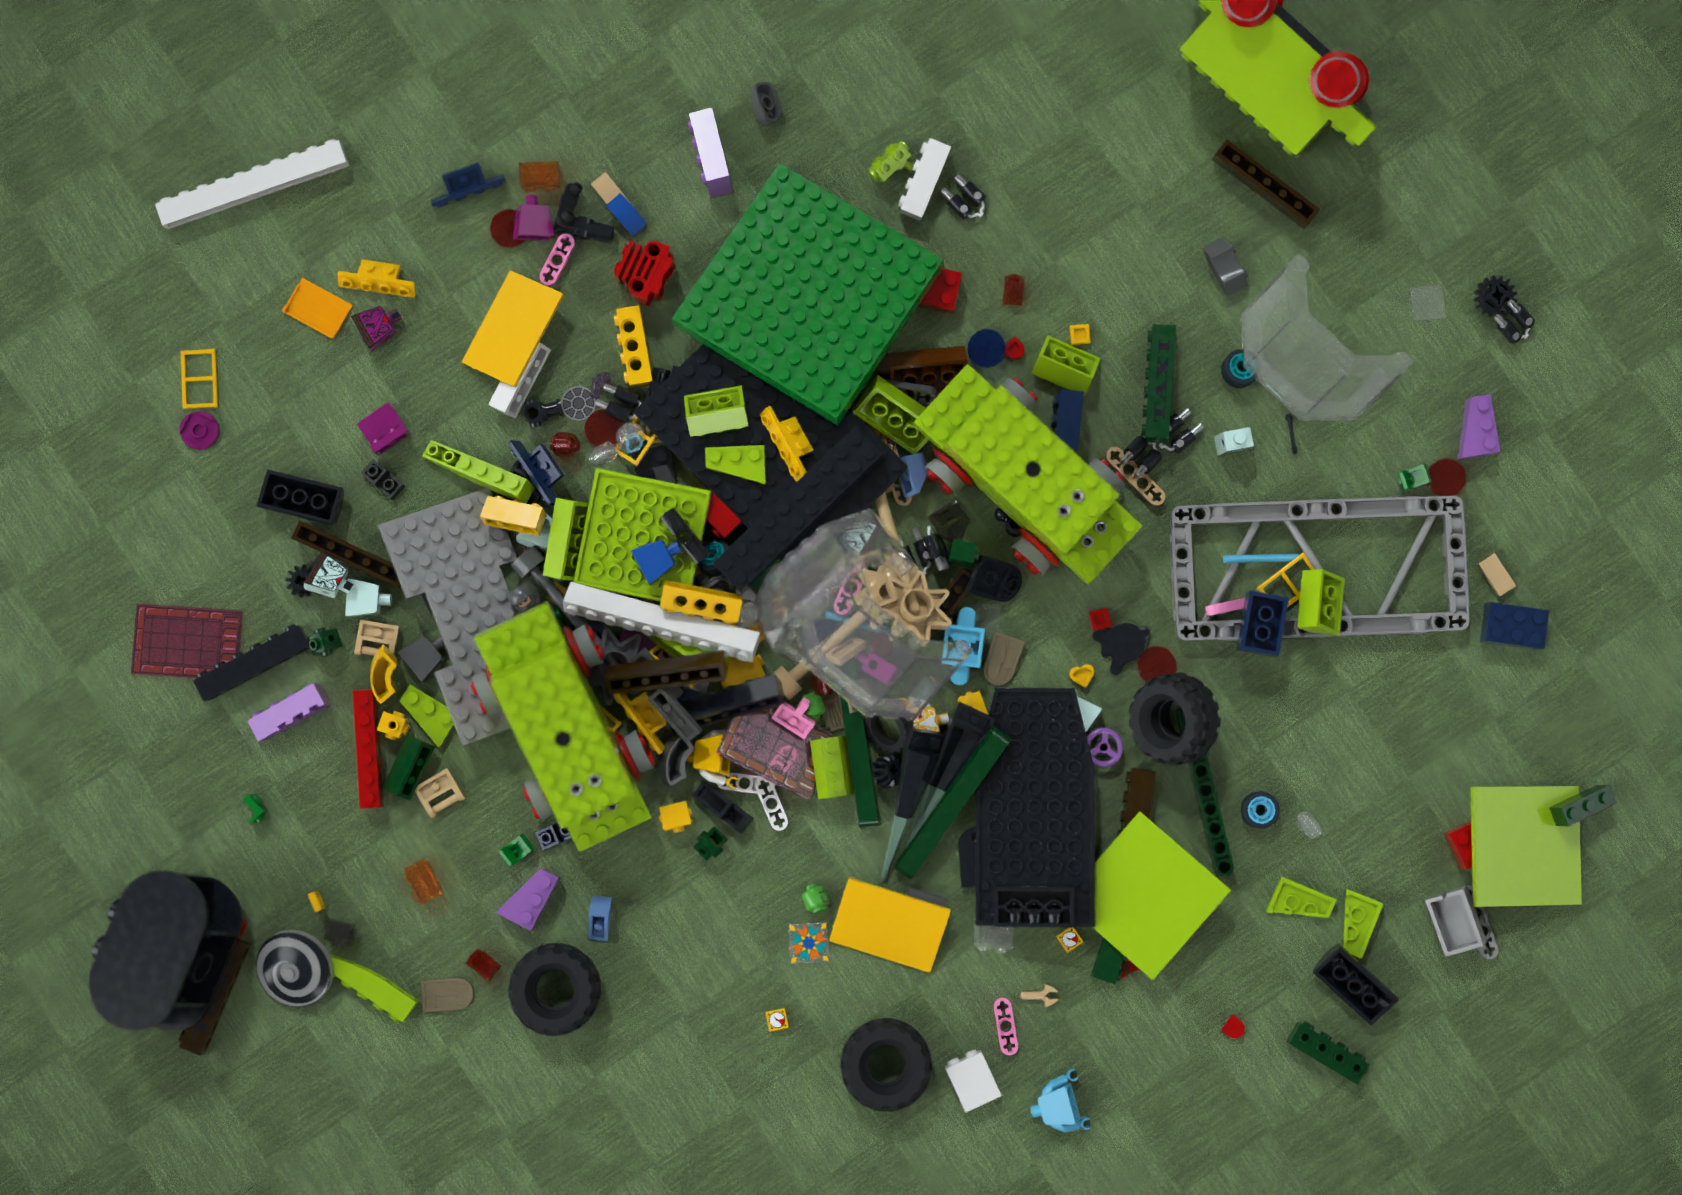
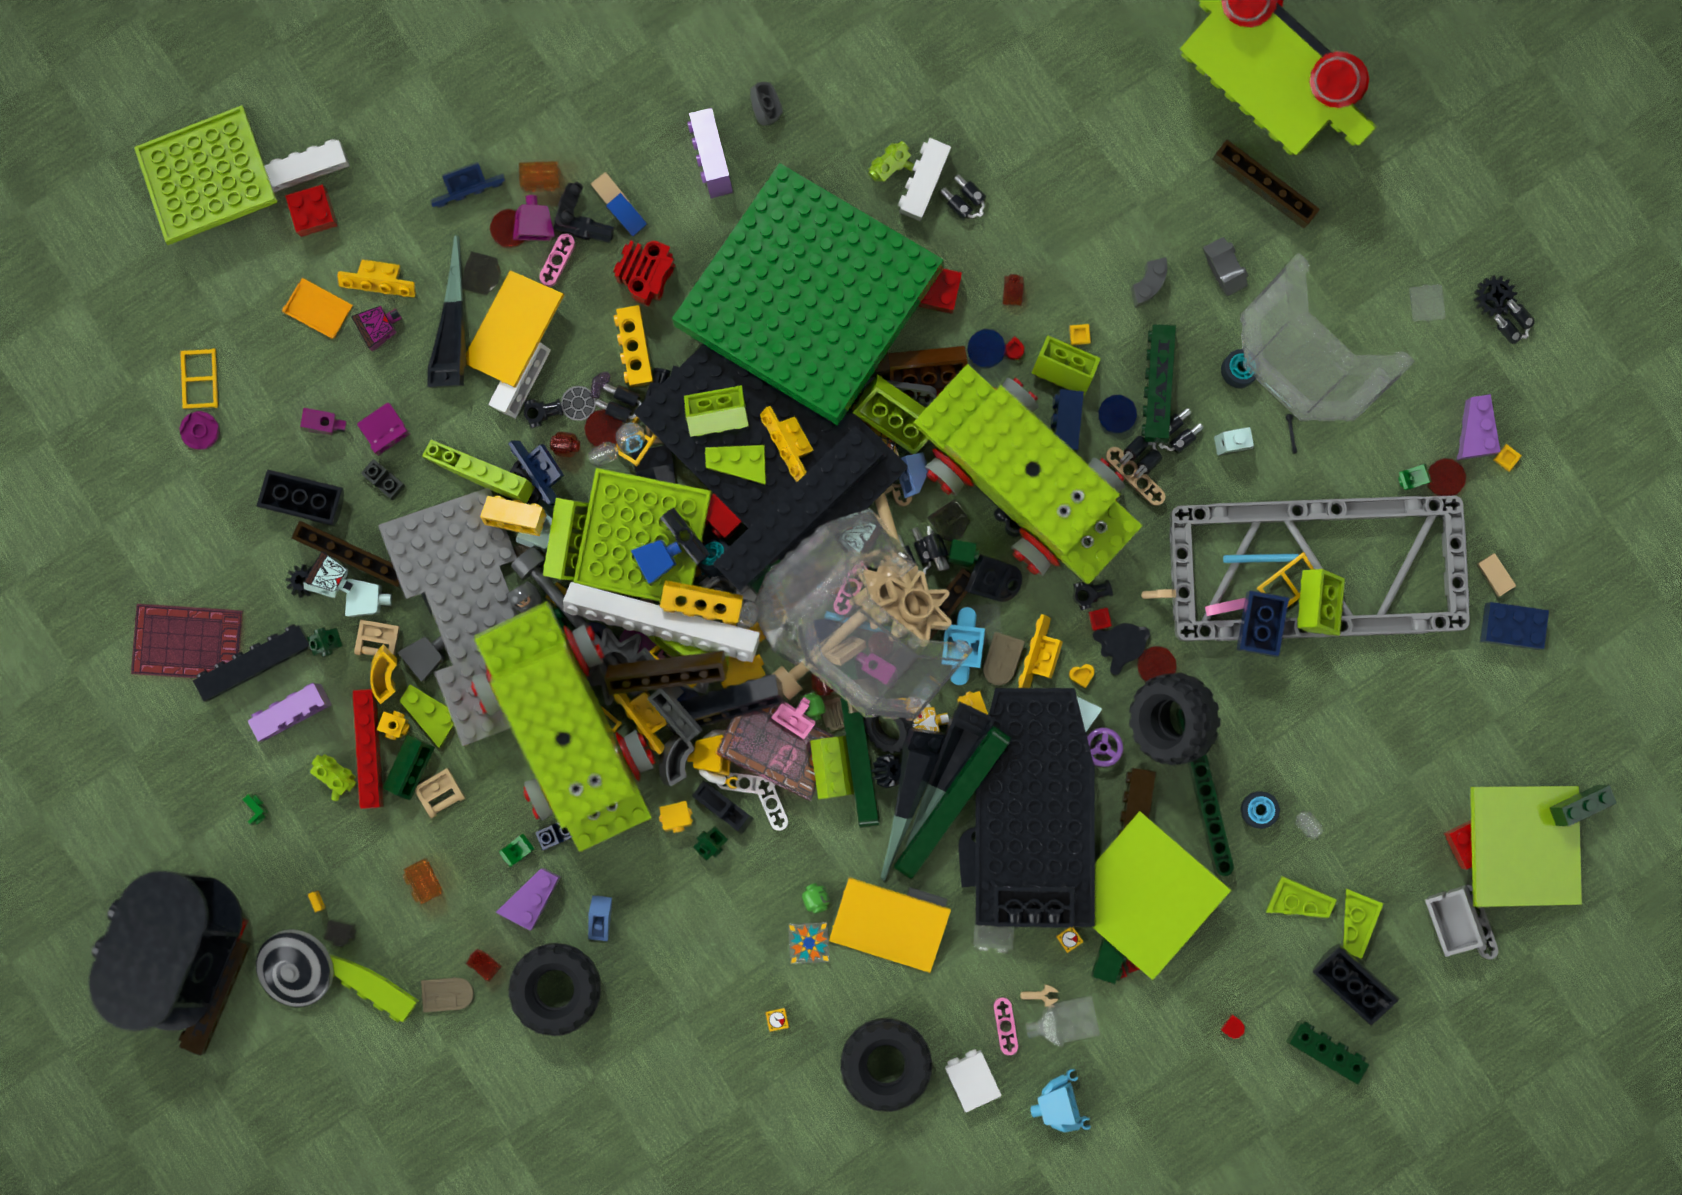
(205, 175): none -> lime tile
(311, 210): none -> red brick
(312, 420): none -> magenta torso
(333, 775): none -> lime brick
(449, 350): none -> black plate
(481, 273): none -> clear smoke slope
(1042, 654): none -> yellow bracket
(1066, 1021): none -> clear plate
(1092, 593): none -> black connector
(1117, 414): none -> clear blue tile
(1151, 283): none -> dark grey brick
(1165, 593): none -> tan bar
(1507, 457): none -> yellow tile

